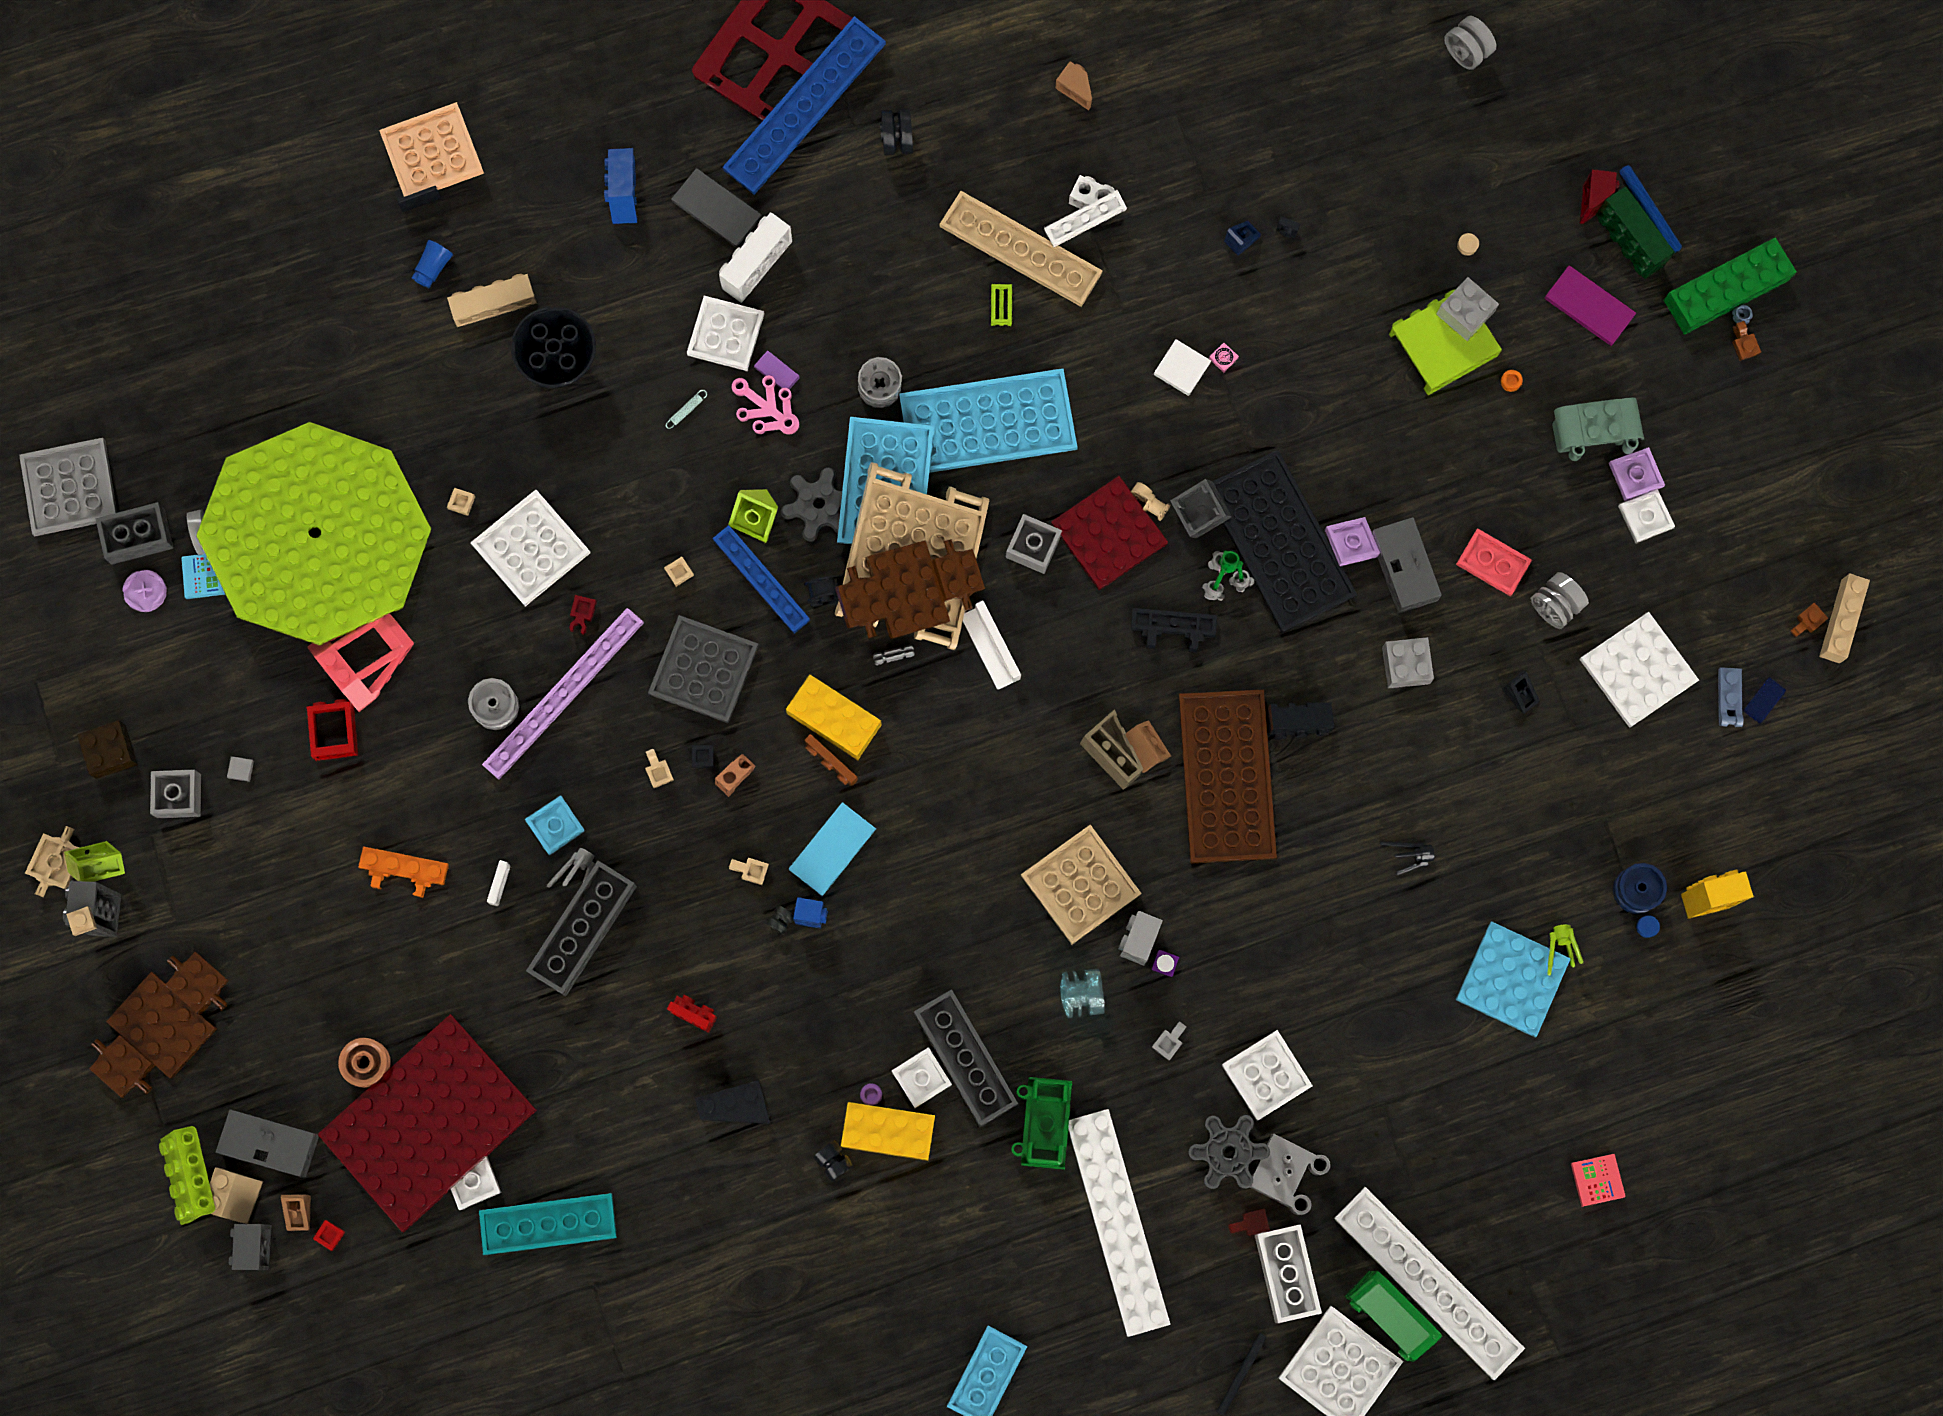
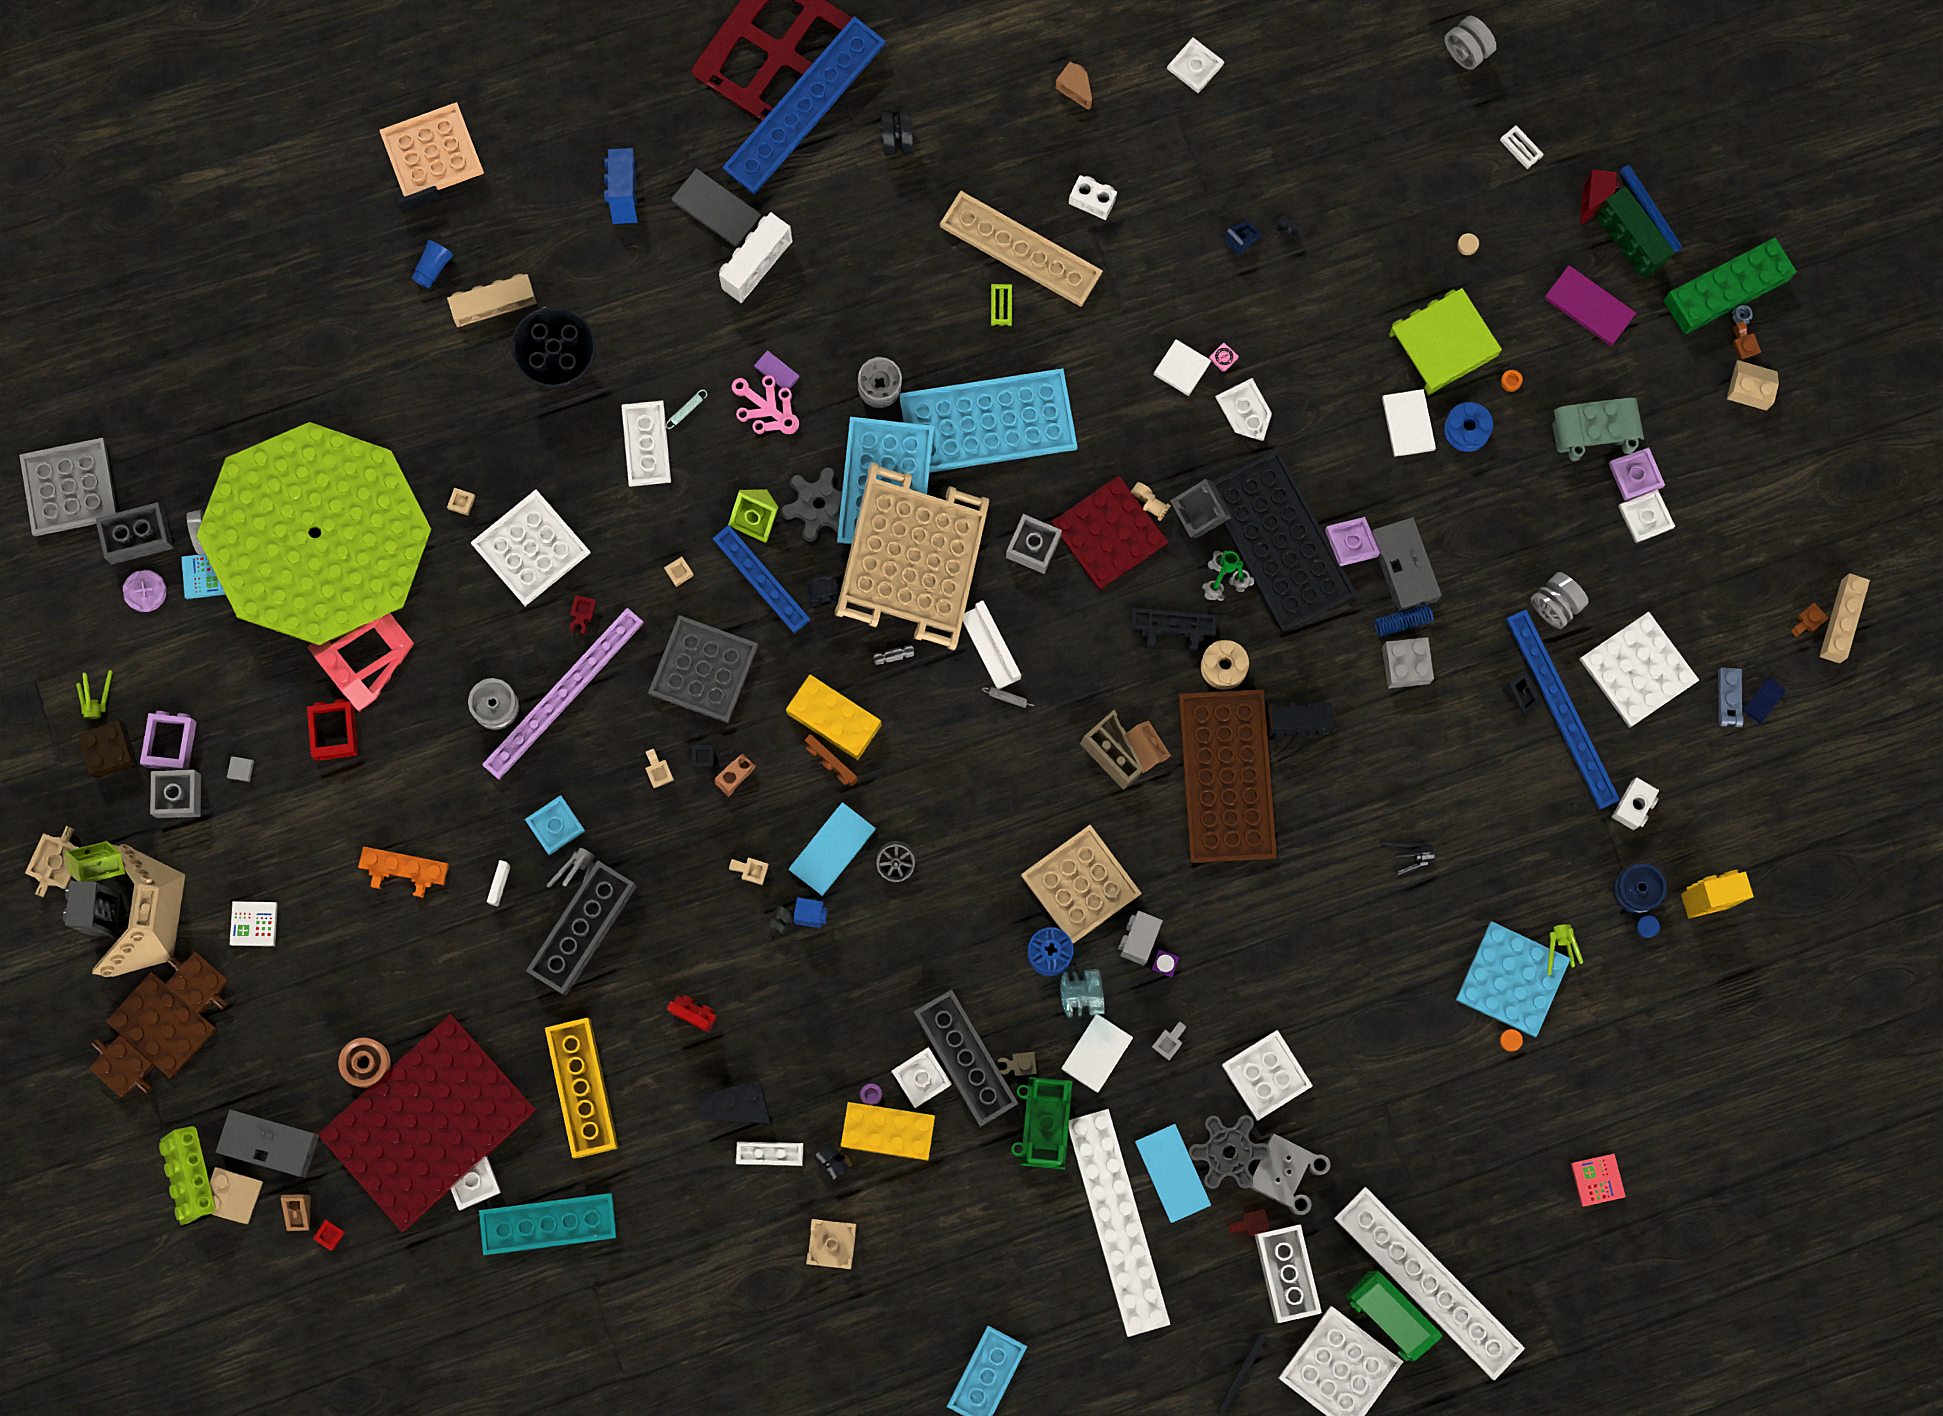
(81, 921): tan plate -> none
(91, 708): none -> lime plant
(152, 916): none -> tan piece
(186, 746): none -> lavender window
(250, 1247): dark grey container -> none
(253, 923): none -> white tile
(581, 1088): none -> yellow brick
(646, 443): none -> white tile
(725, 333): white plate -> none
(769, 1153): none -> white tile
(831, 1244): none -> tan panel
(895, 861): none -> dark grey wheel
(909, 588): reddish brown piece -> none
(1002, 695): none -> light grey piece
(1022, 1064): none -> dark tan plate
(1039, 958): none -> blue wheel
(1085, 218): white tile -> none
(1097, 1053): none -> white tile
(1172, 1173): none -> medium azure tile
(1195, 65): none -> white tile
(1224, 678): none -> tan wheel
(1246, 409): none -> white tile
(1405, 619): none -> blue piece
(1408, 423): none -> white tile
(1467, 309): light grey brick -> none
(1471, 414): none -> blue wheel
(1494, 562): coral tile -> none
(1511, 1040): none -> orange tile
(1515, 145): none -> white tile
(1562, 709): none -> blue plate
(1625, 810): none -> white brick
(1753, 385): none -> tan slope

